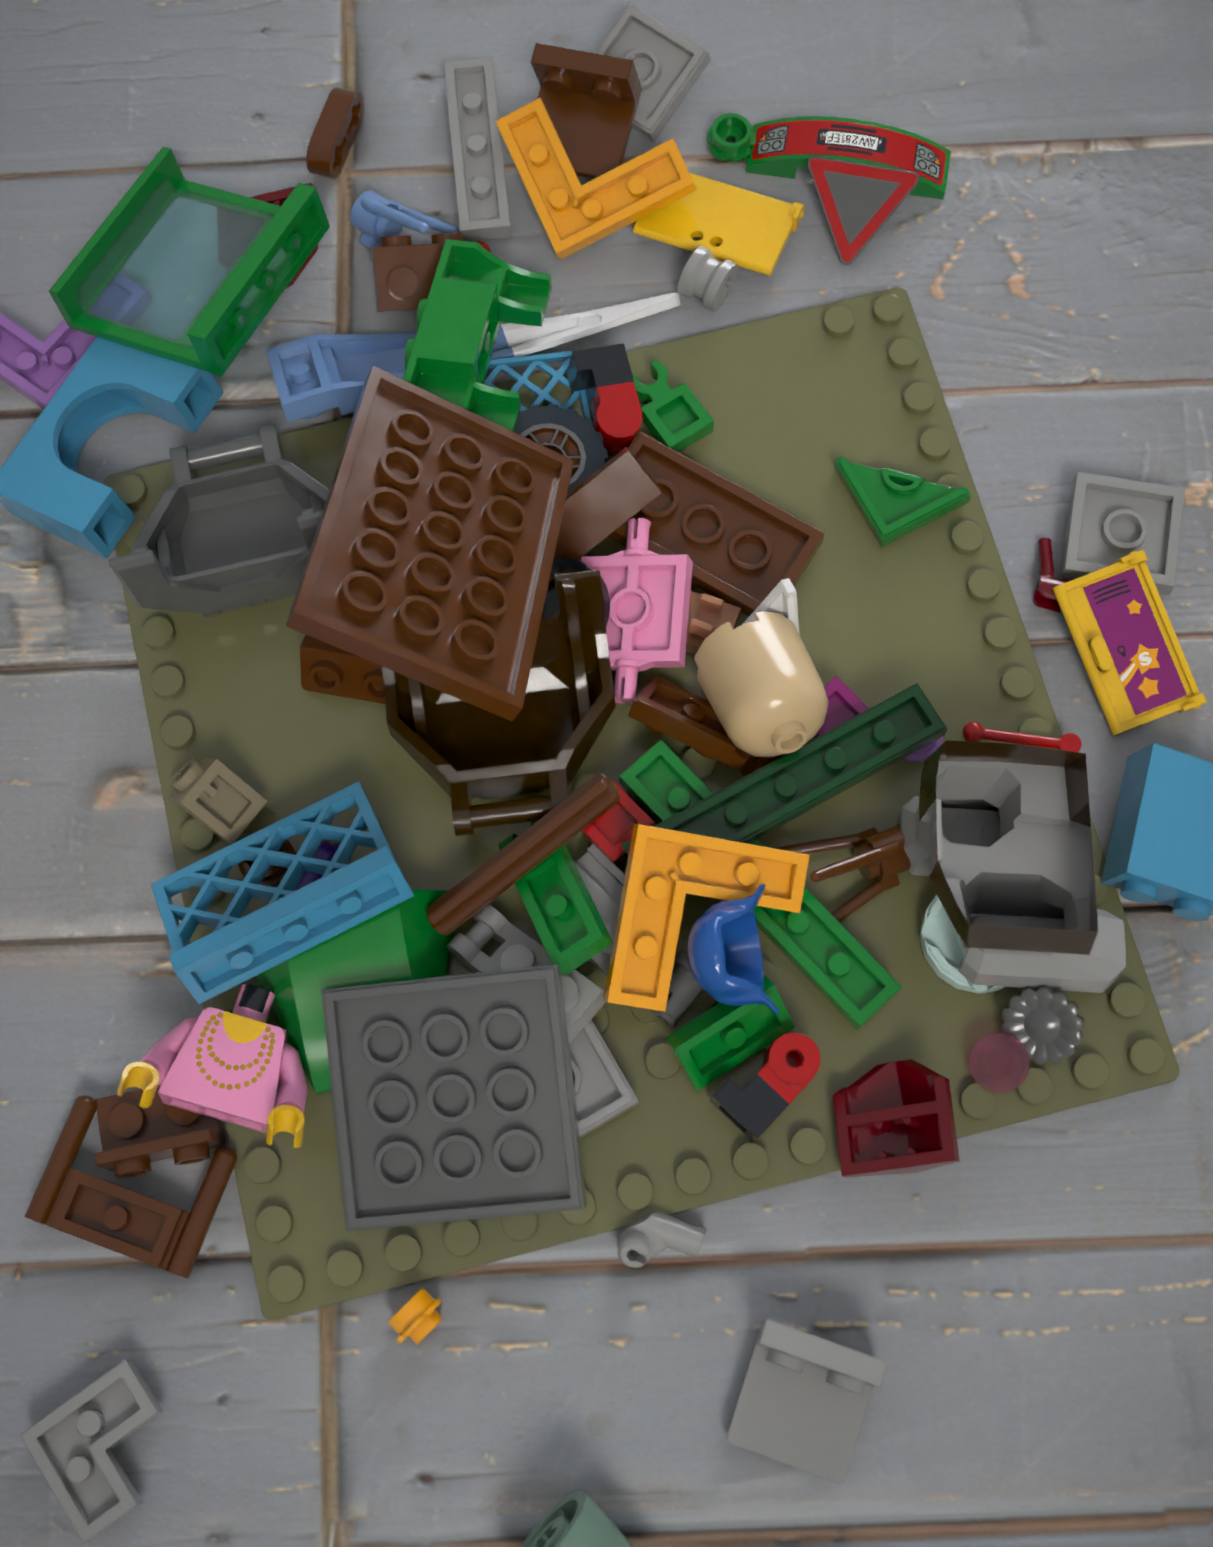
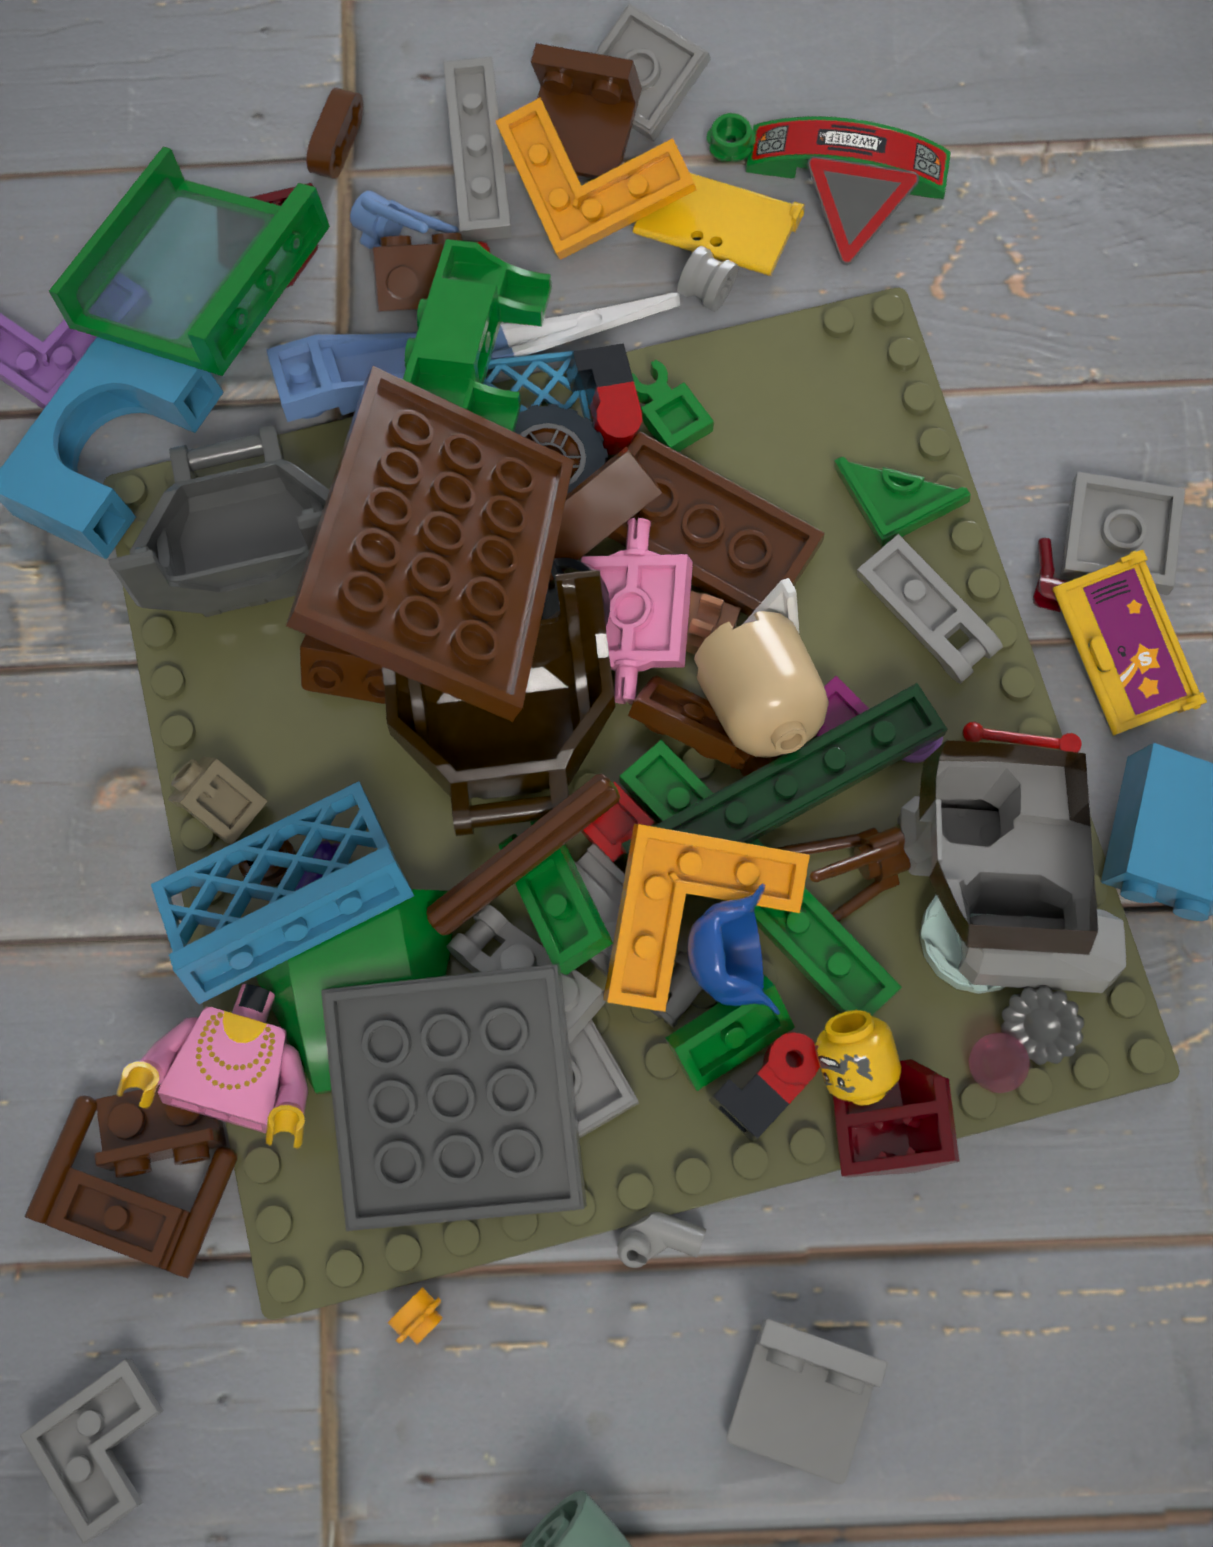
(858, 1057): none -> yellow head
(928, 607): none -> light grey plate

